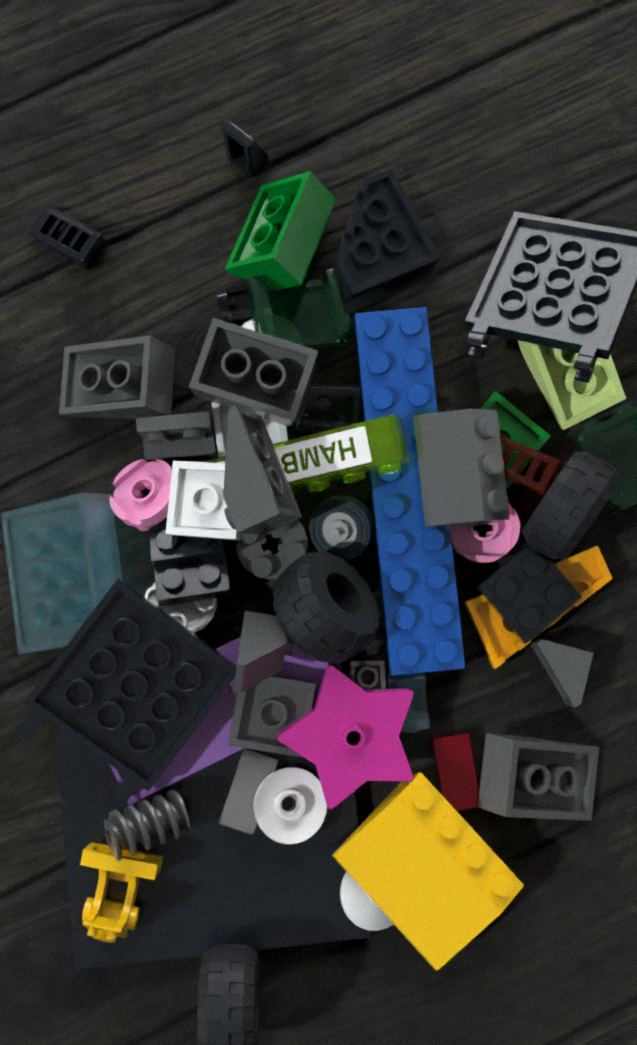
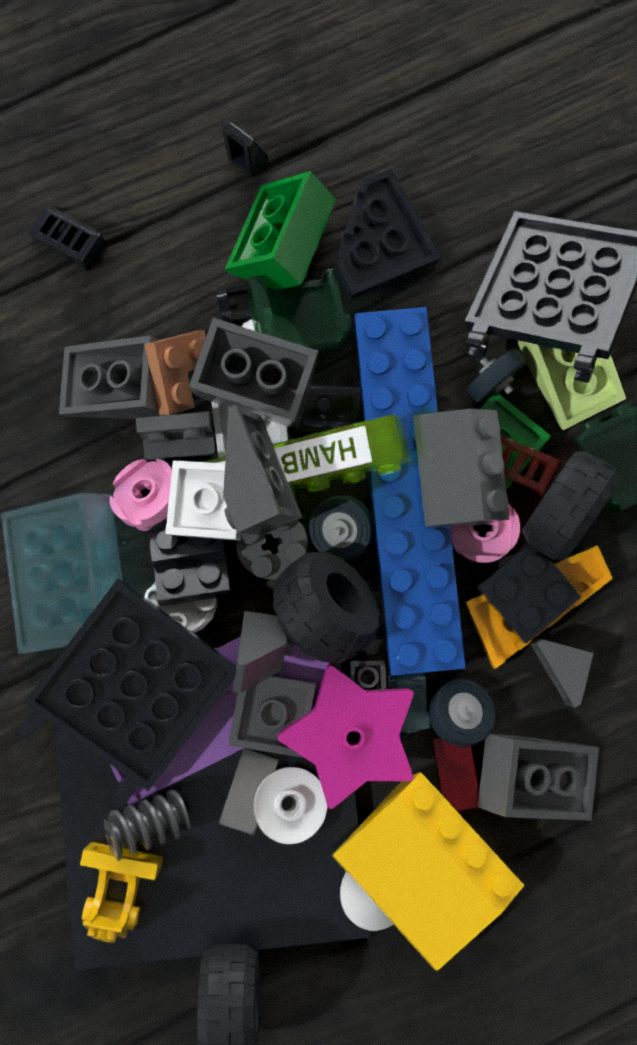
(169, 368): none -> nougat plate
(461, 713): none -> black wheel
(496, 375): none -> black wheel

